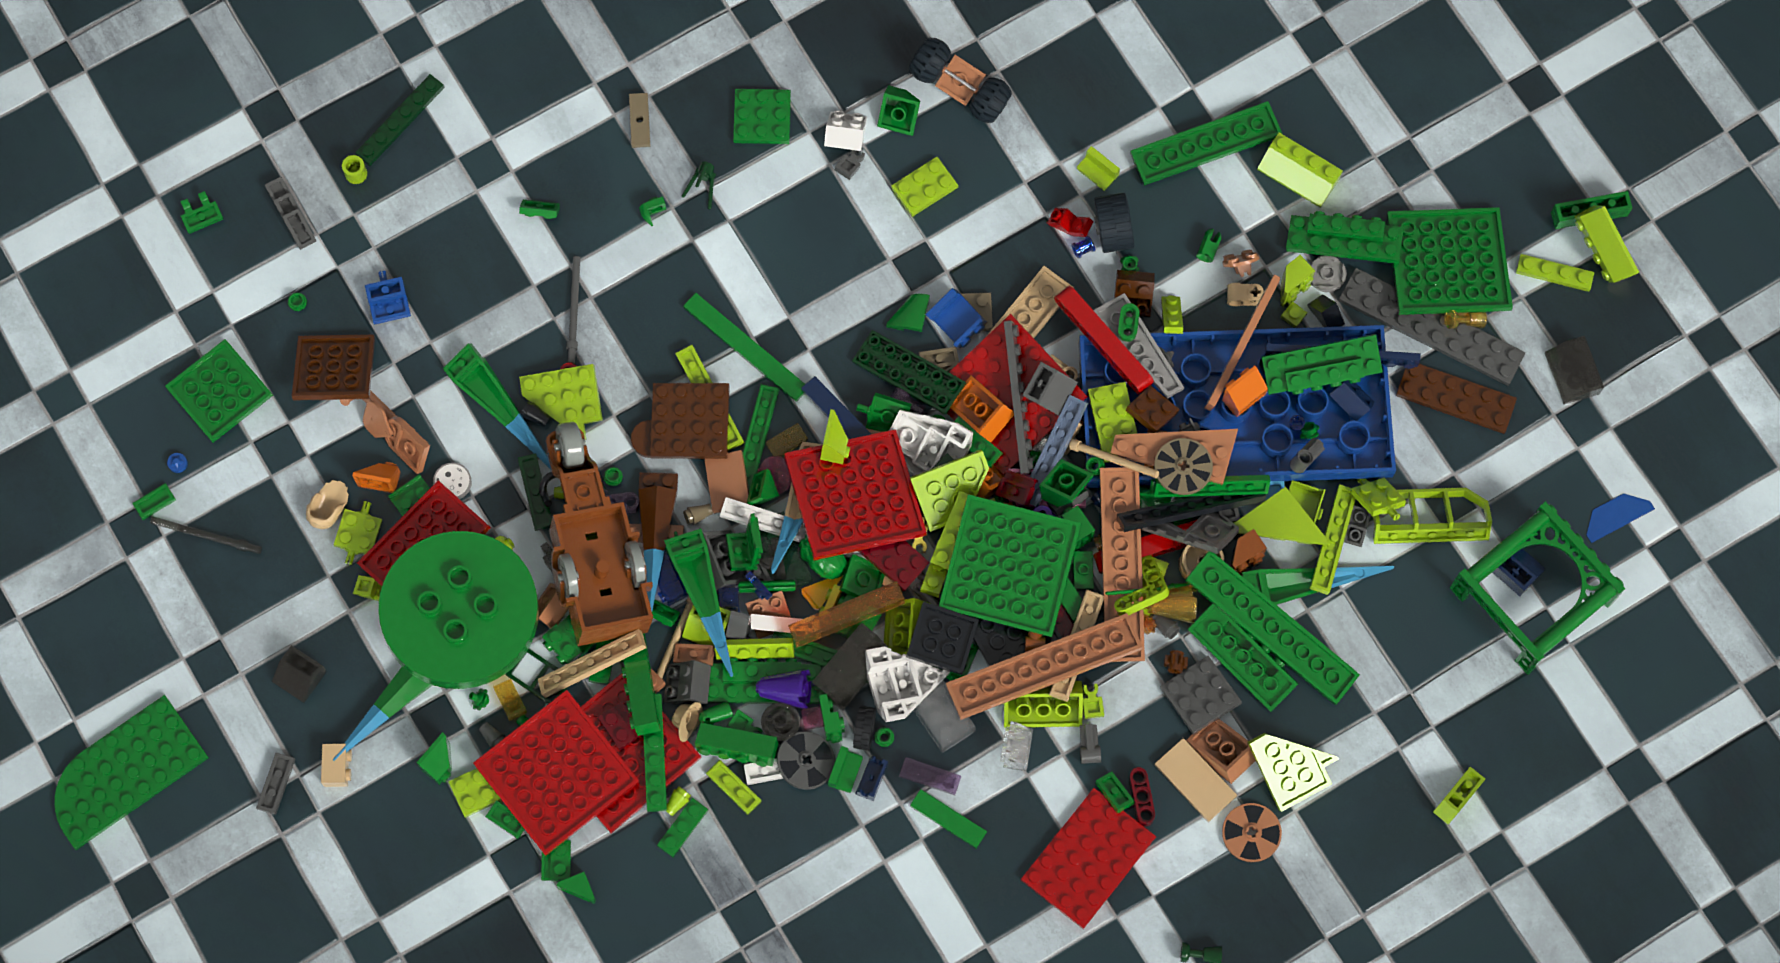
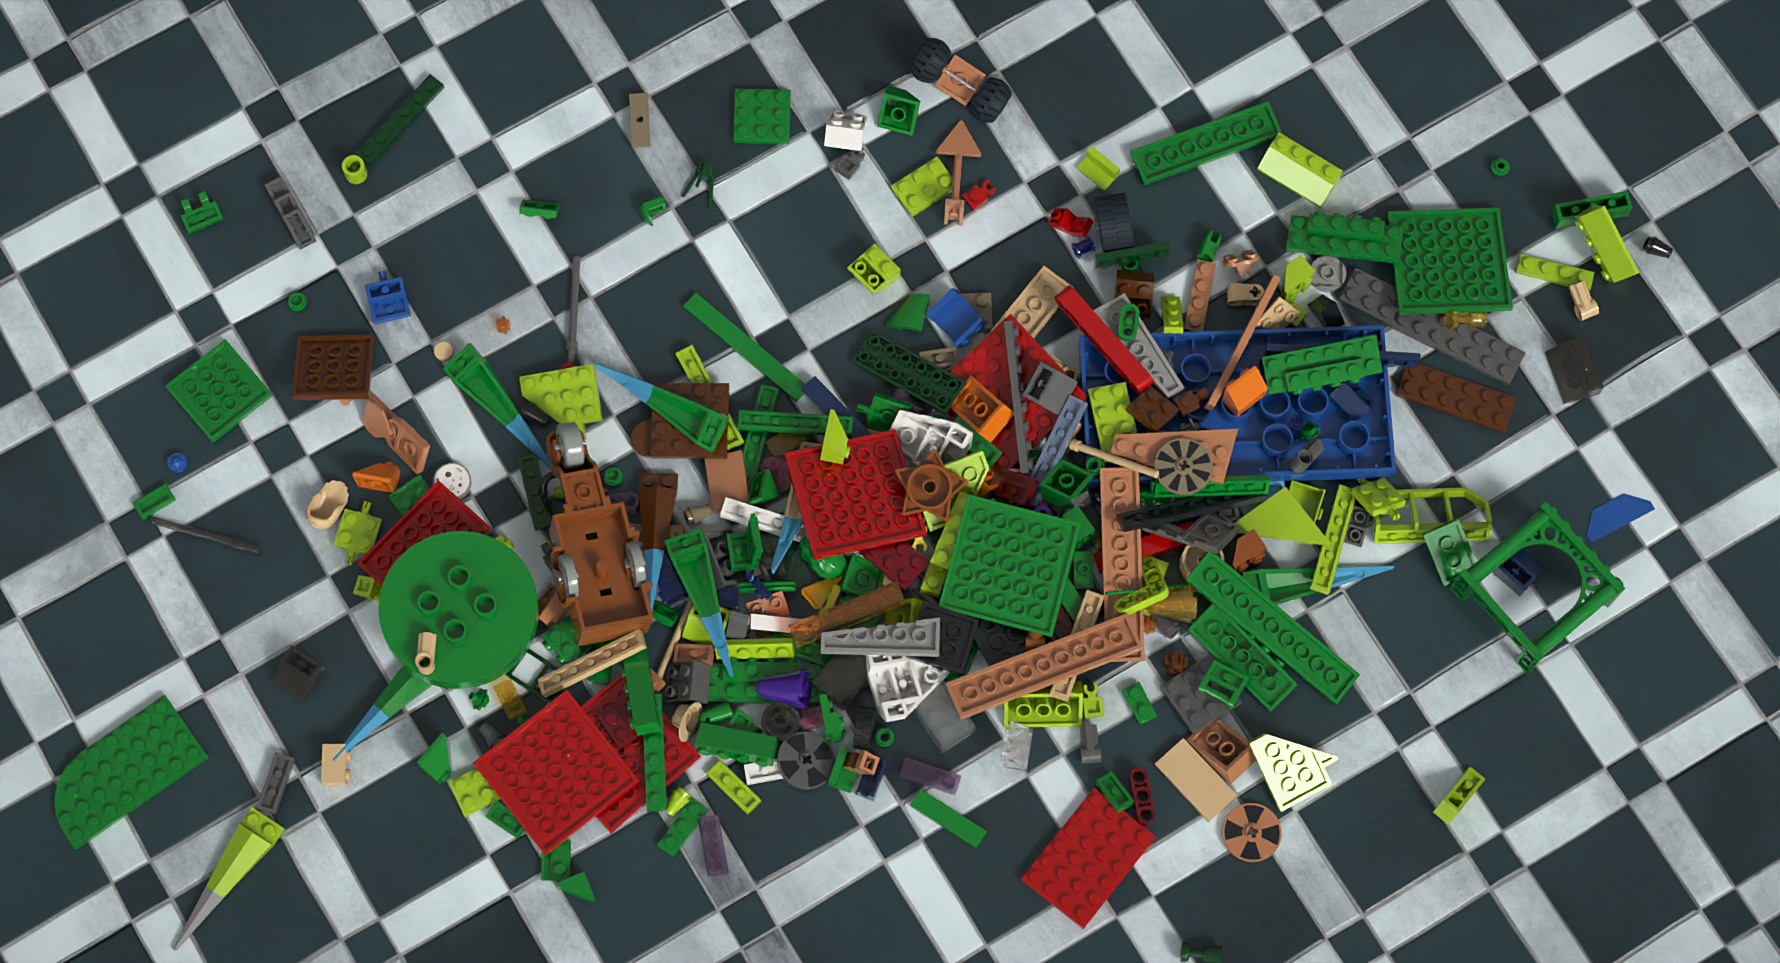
(247, 846): none -> lime plate
(426, 651): none -> tan piece
(443, 351): none -> tan tile
(503, 325): none -> clear orange plate
(692, 418): none -> green plate
(713, 845): none -> clear purple plate
(789, 422): none -> green tile
(859, 762): none -> nougat leg
(875, 270): none -> lime slope
(902, 639): none -> light grey wing
(929, 472): none -> dark orange plate
(959, 144): none -> nougat piece
(978, 196): none -> red plate
(1125, 256): none -> dark green plate
(1139, 703): none -> green plate
(1189, 403): none -> reddish brown plate
(1199, 296): none -> nougat plate
(1225, 678): none -> green plate
(1277, 315): none -> tan hinge
(1449, 550): none -> green plate
(1497, 171): none -> green plate
(1584, 305): none -> tan piece
(1657, 247): none -> black cone

